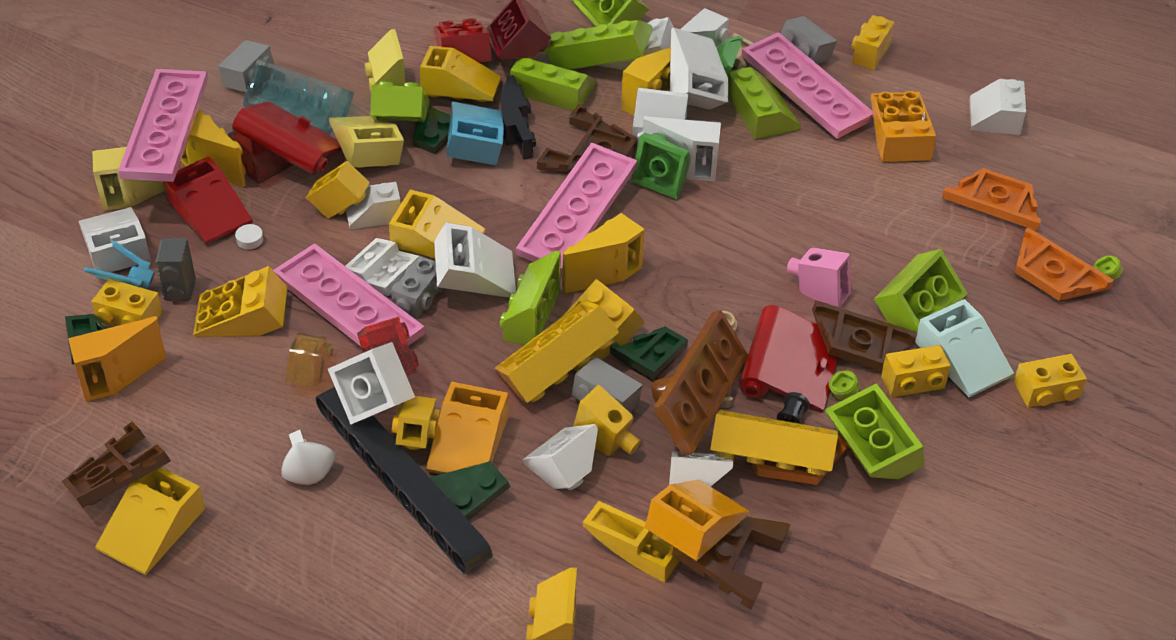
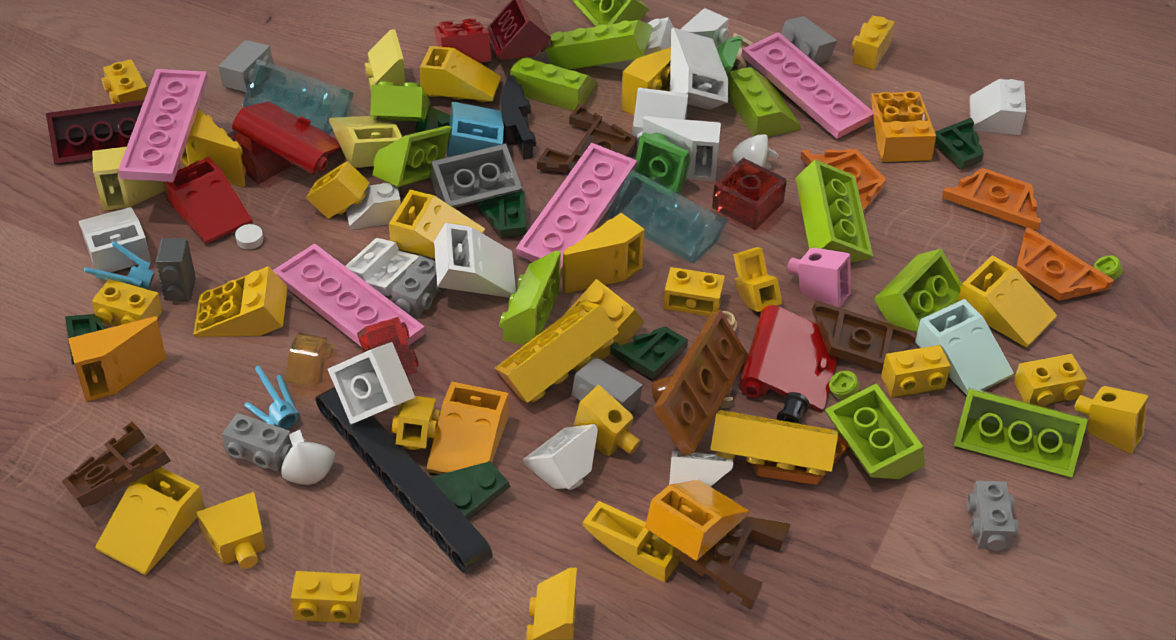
(91, 129): none -> dark red slope
(124, 82): none -> yellow brick
(234, 530): none -> yellow torso
(256, 442): none -> light grey brick
(282, 413): none -> medium azure plant
(327, 597): none -> yellow brick
(411, 156): none -> lime slope
(475, 176): none -> light grey slope
(506, 213): none -> dark green wing
(668, 216): none -> clear light blue slope
(693, 291): none -> yellow brick
(749, 193): none -> clear red brick
(753, 282): none -> yellow brick
(755, 150): none -> white piece
(833, 211): none -> lime slope
(868, 178): none -> orange wing
(960, 143): none -> dark green wing
(992, 515): none -> light grey brick
(1007, 301): none -> yellow slope
(1020, 432): none -> lime slope
(1115, 416): none -> yellow torso

